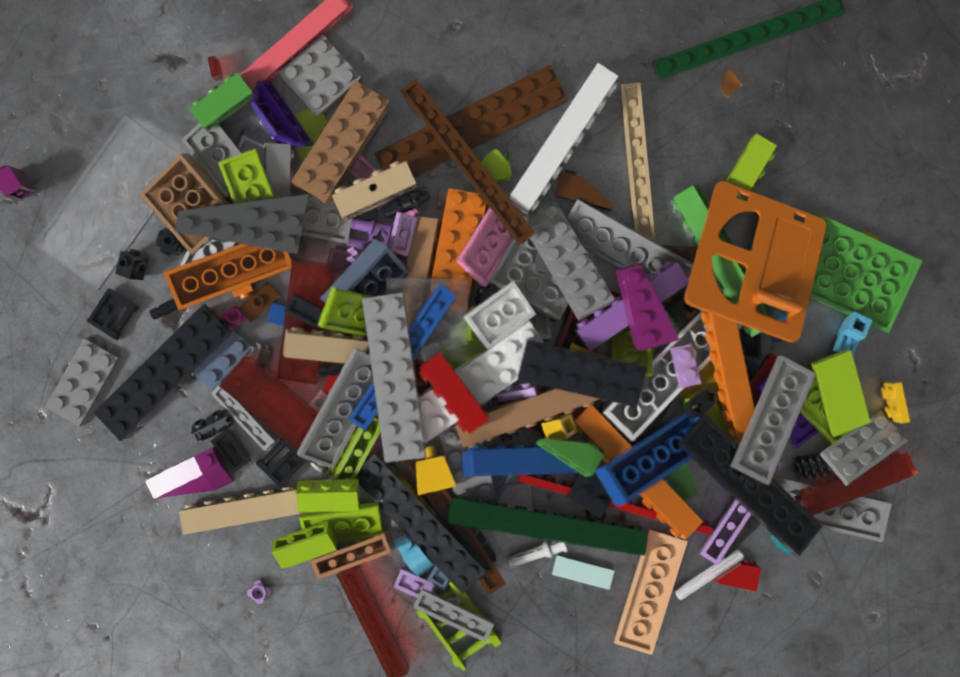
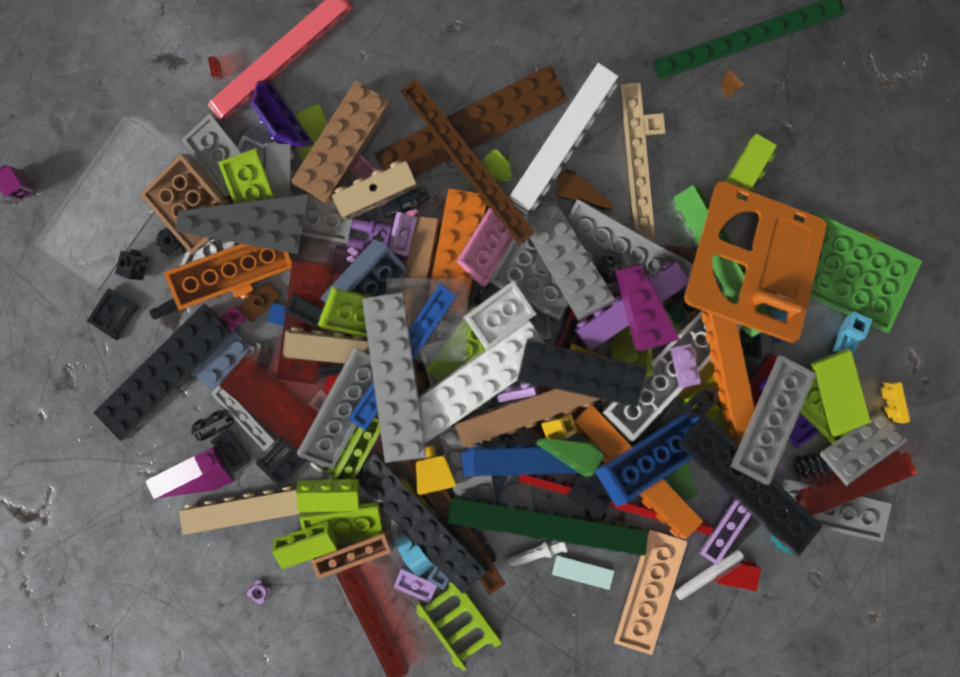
(82, 382): light grey plate -> none
(221, 102): bright green brick -> none
(319, 76): light grey plate -> none
(454, 392): red brick -> none
(454, 615): light grey plate -> none
(606, 269): none -> black brick
(654, 124): none -> tan plate

